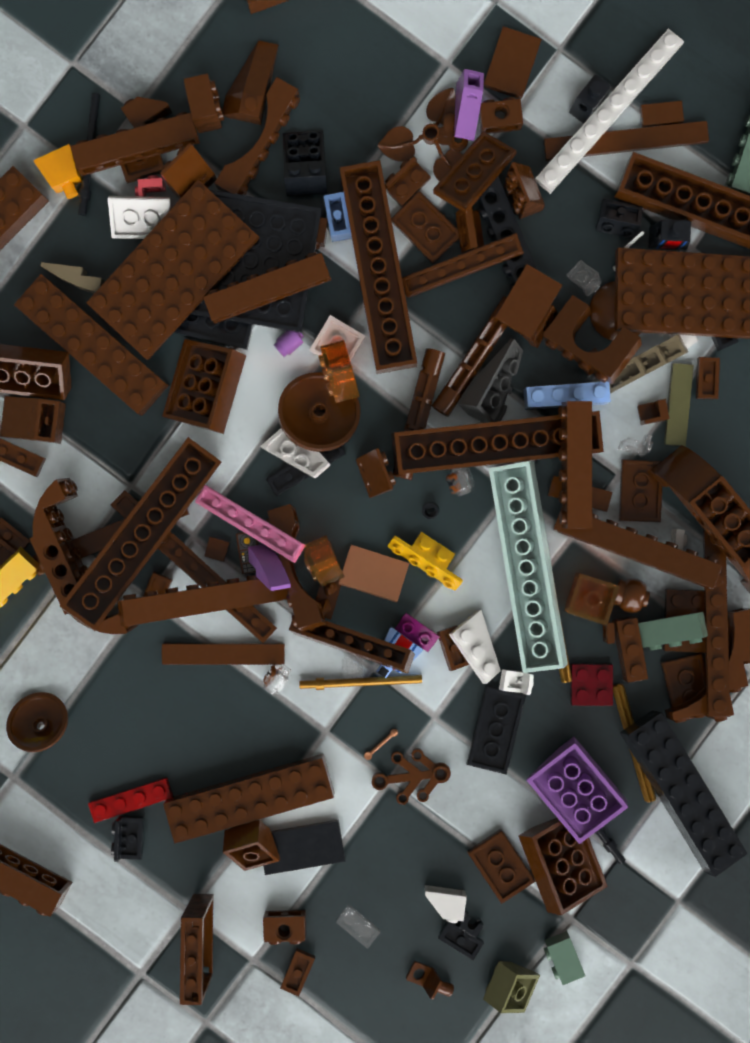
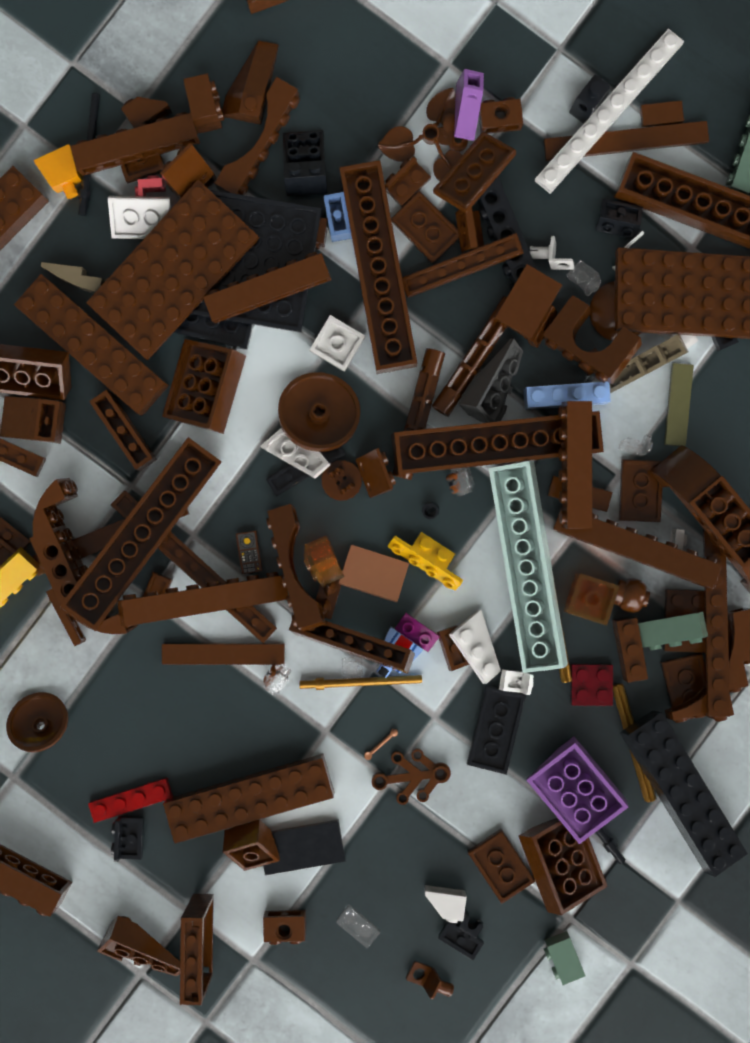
(67, 620): none -> reddish brown tile
(123, 430): none -> reddish brown brick
(132, 942): none -> reddish brown wedge
(217, 549): reddish brown tile -> none
(250, 523): bright pink tile -> none
(268, 567): medium lavender slope -> none
(288, 342): medium lavender brick -> none
(297, 972): reddish brown plate -> none
(338, 371): clear orange brick -> none
(347, 488): none -> reddish brown plate
(510, 987): olive slope -> none
(512, 62): reddish brown tile -> none
(523, 190): reddish brown slope -> none
(549, 253): none -> white bracket
(609, 633): reddish brown tile -> none
(653, 412): reddish brown panel -> none
(672, 235): black torso -> none
(707, 378): reddish brown plate -> none

